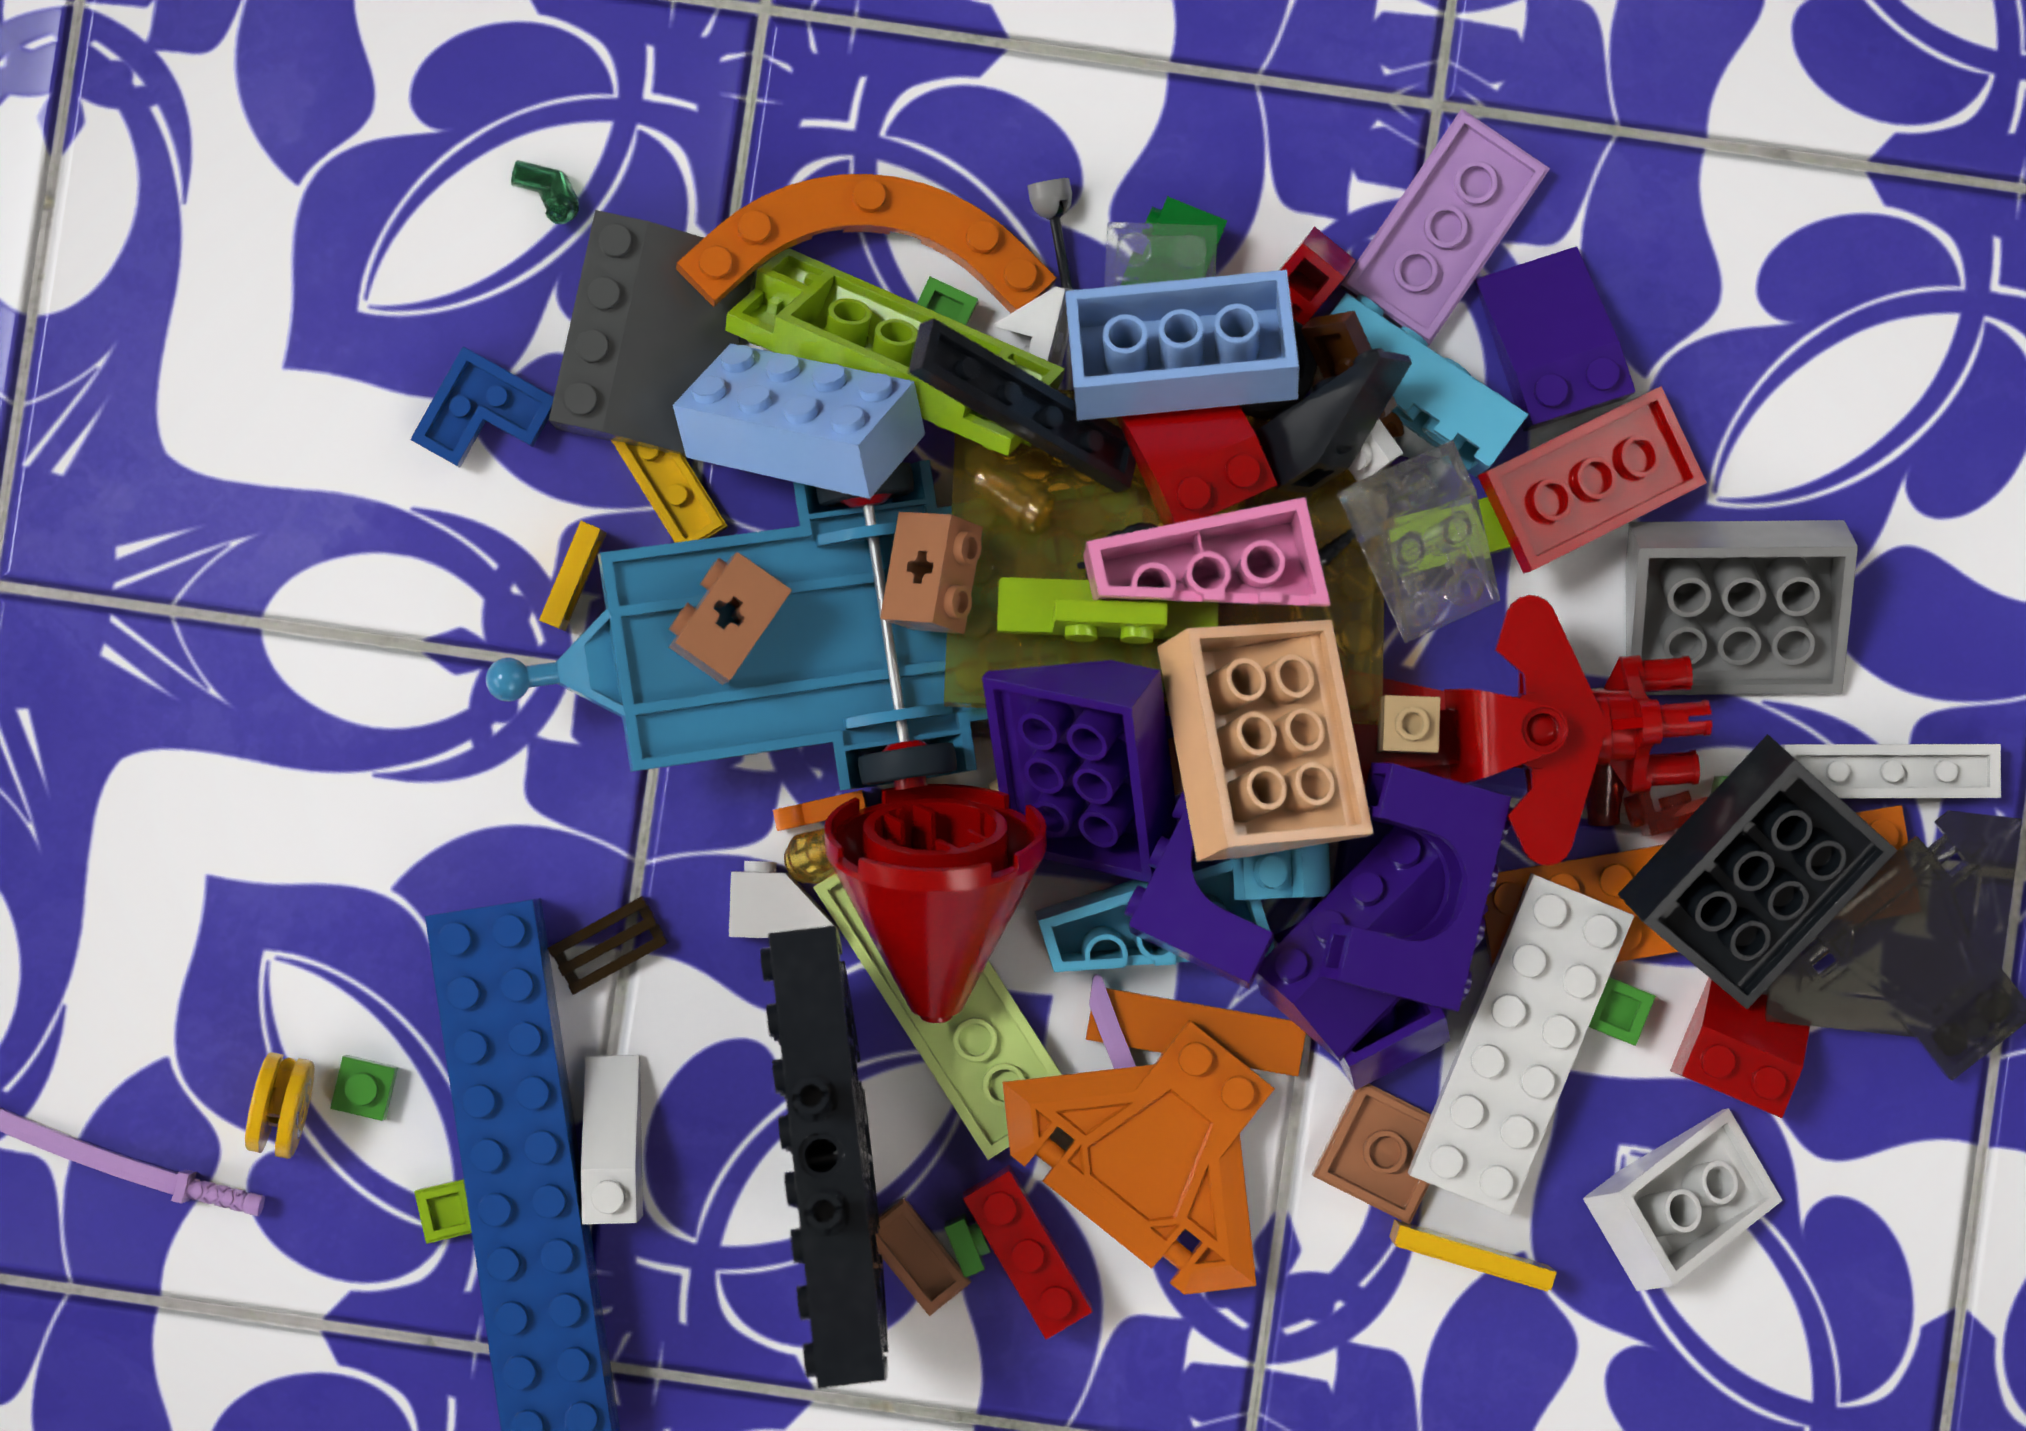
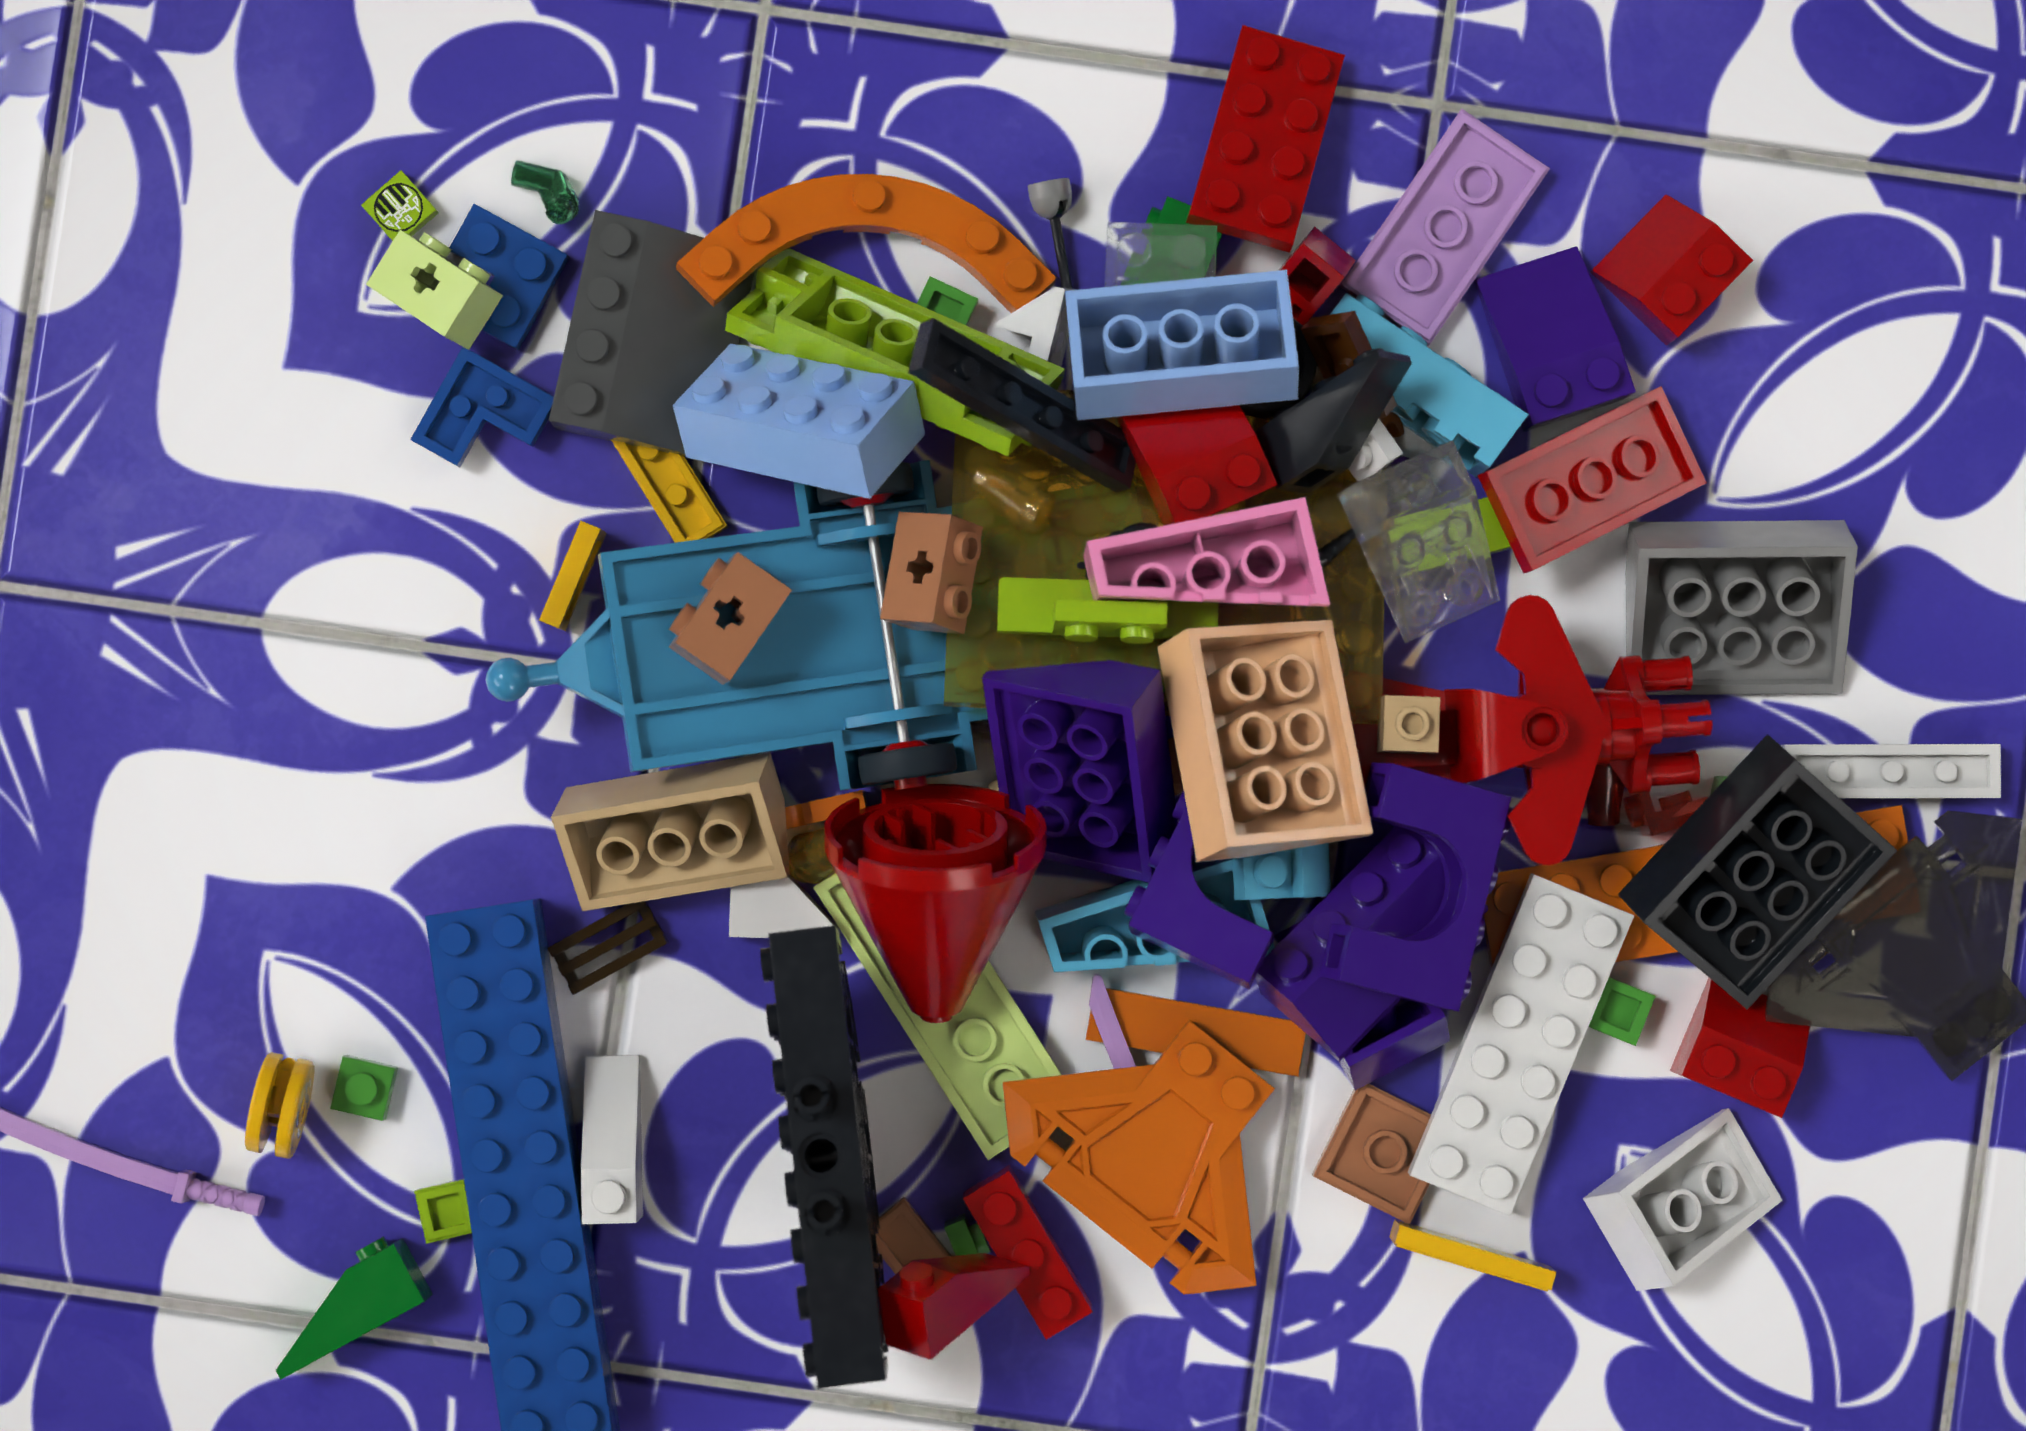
(364, 1298): none -> green slope
(399, 207): none -> lime tile
(434, 289): none -> yellowish green brick
(521, 267): none -> blue plate
(674, 832): none -> tan slope
(942, 1297): none -> red slope
(1266, 138): none -> red plate
(1671, 267): none -> red slope

